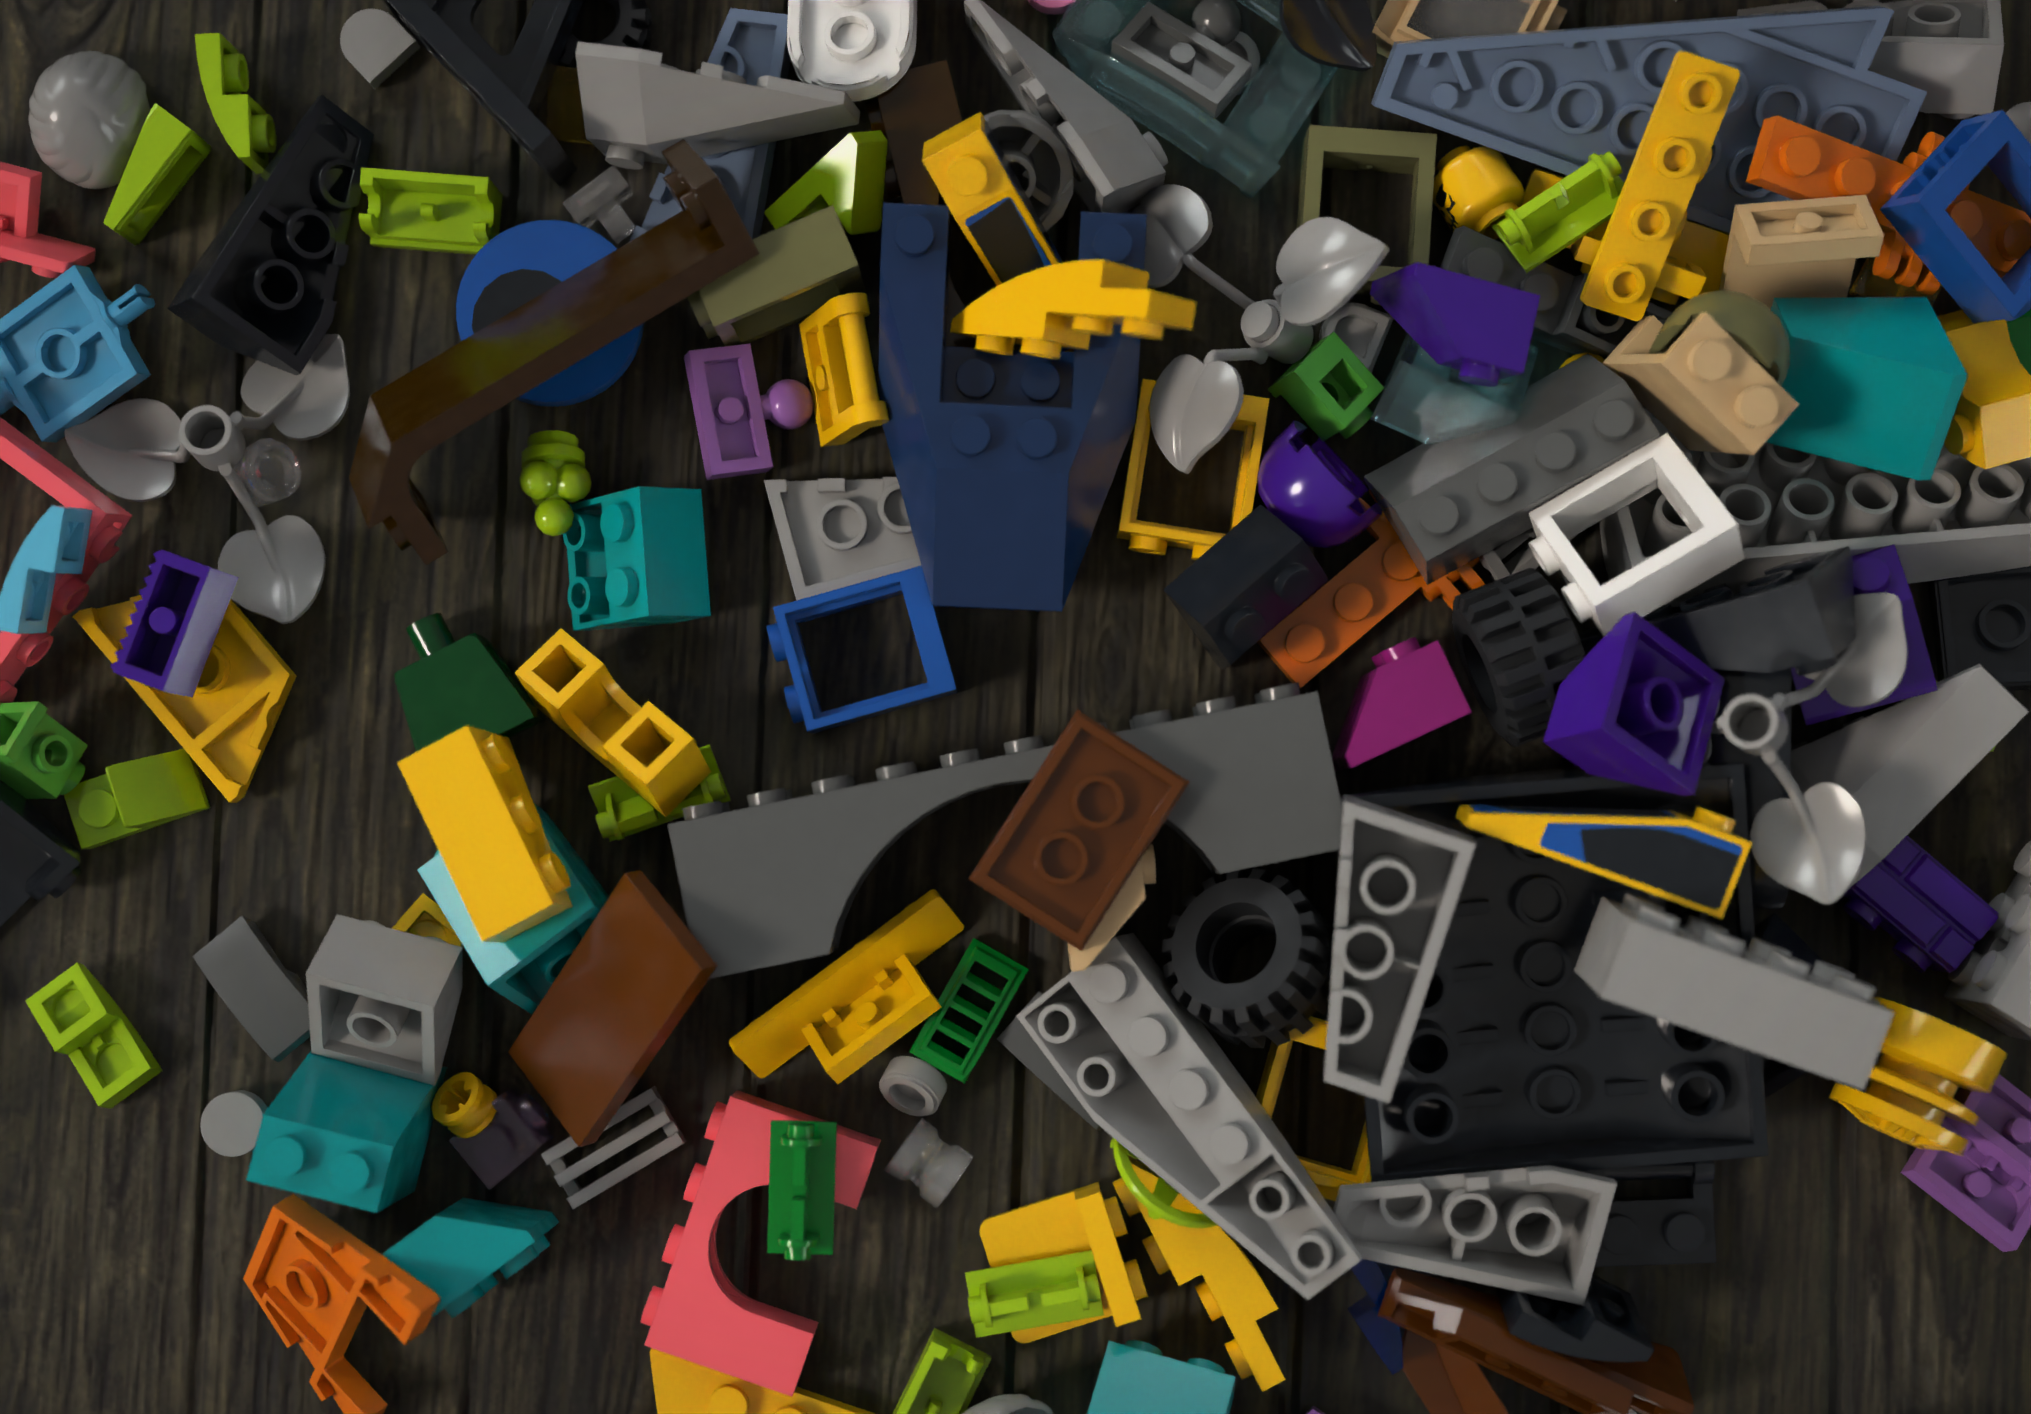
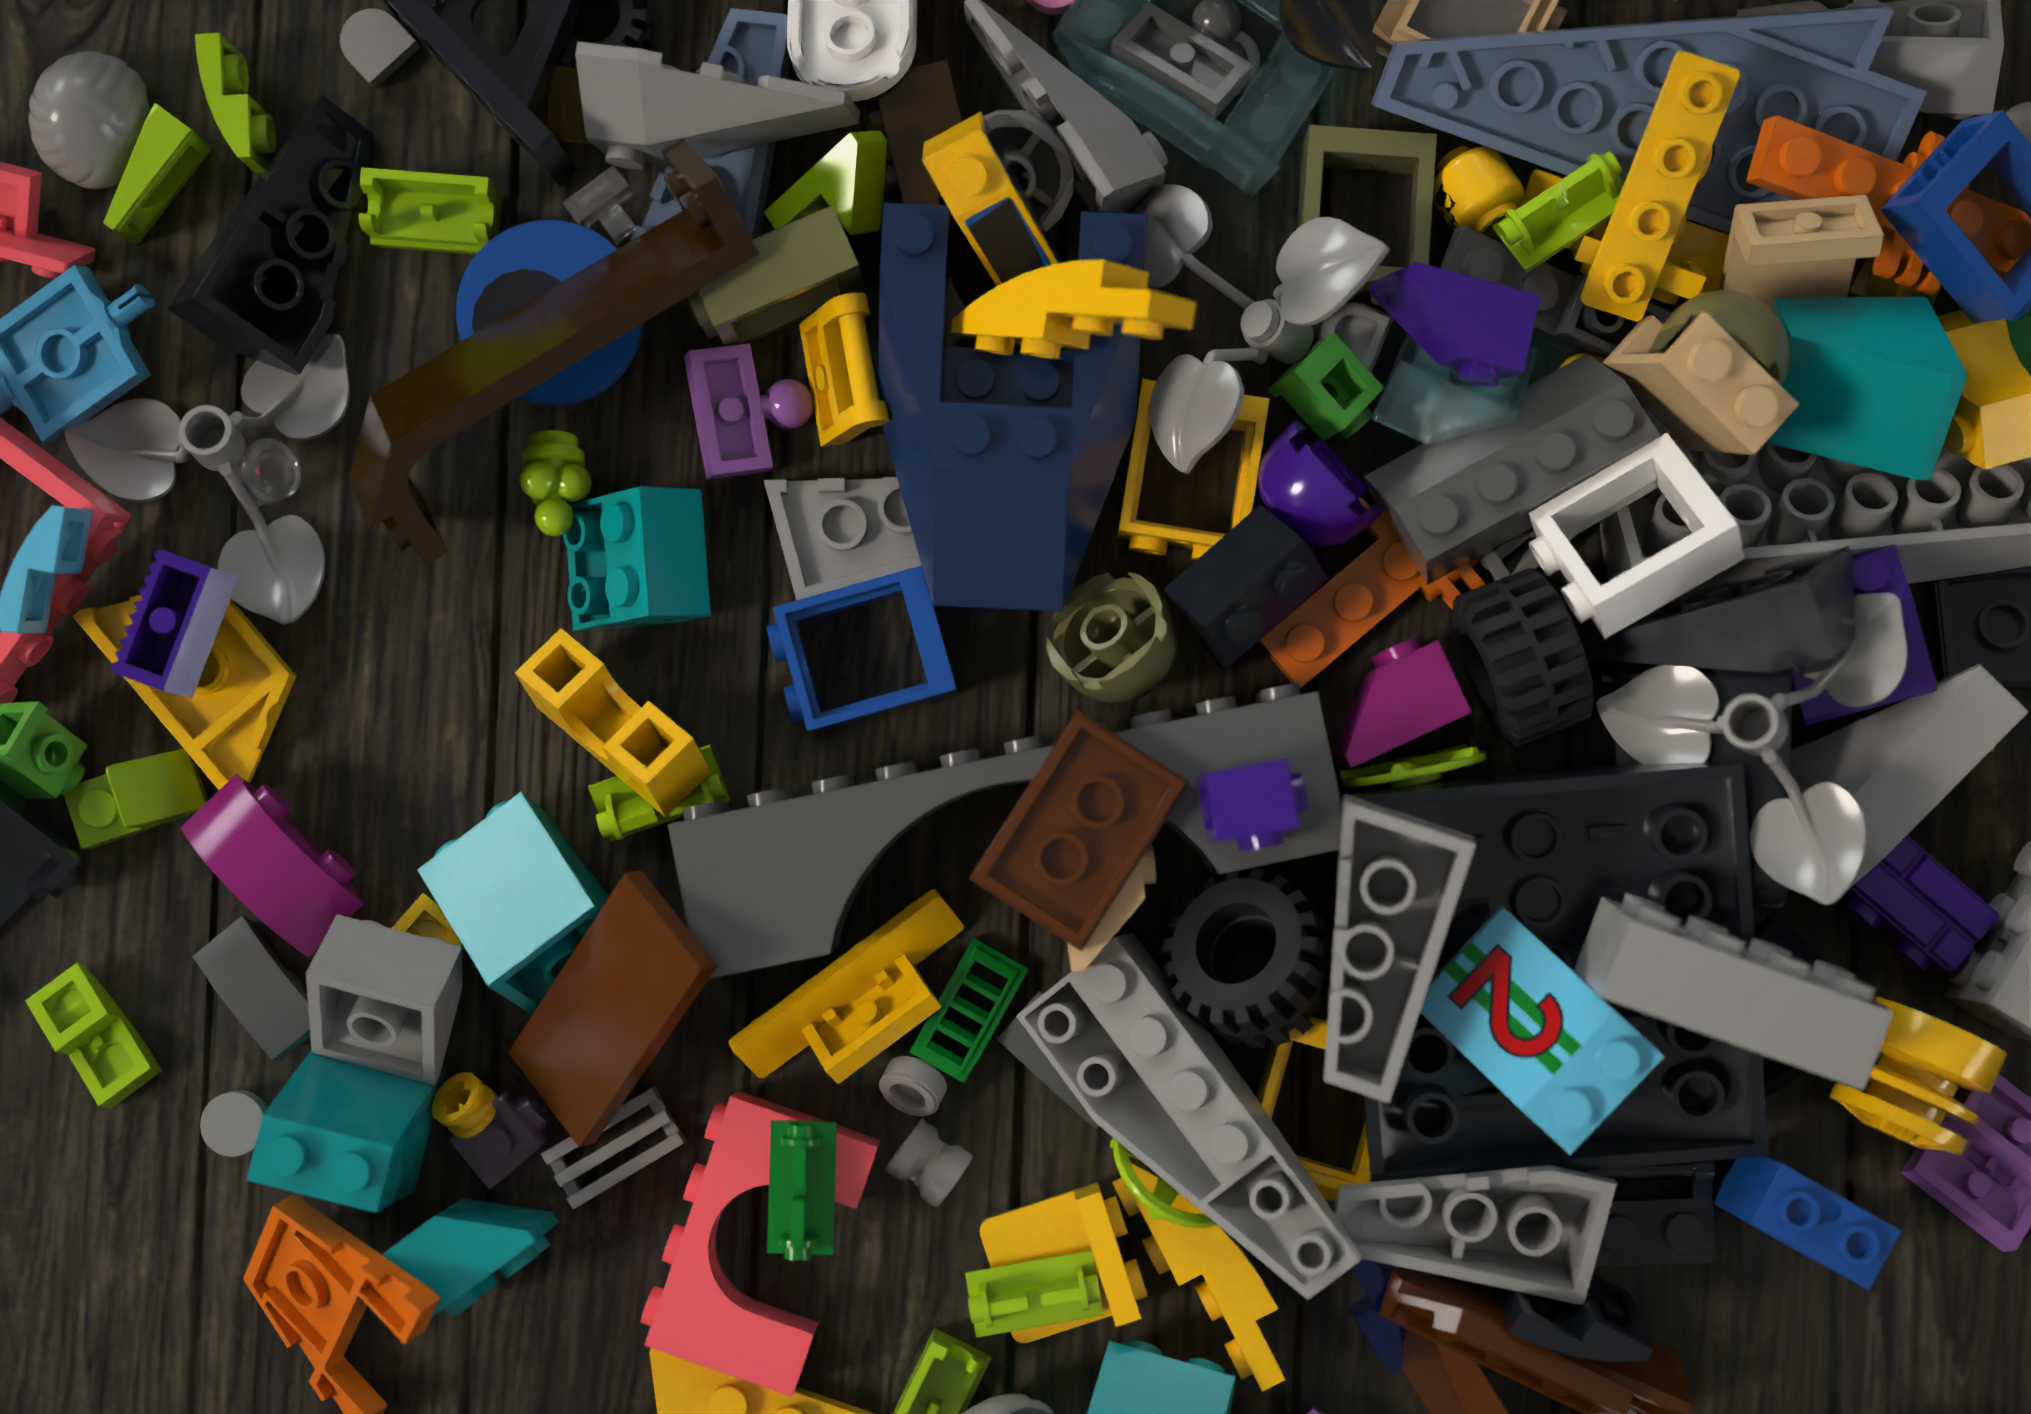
(272, 863): none -> magenta brick
(460, 686): dark green torso -> none
(488, 831): yellow wedge -> none
(1114, 638): none -> olive cylinder
(1252, 803): none -> dark purple brick
(1412, 769): none -> lime wheel
(1537, 1030): none -> medium azure slope
(1637, 710): dark purple slope -> none
(1651, 850): slope -> none
(1806, 1217): none -> blue window

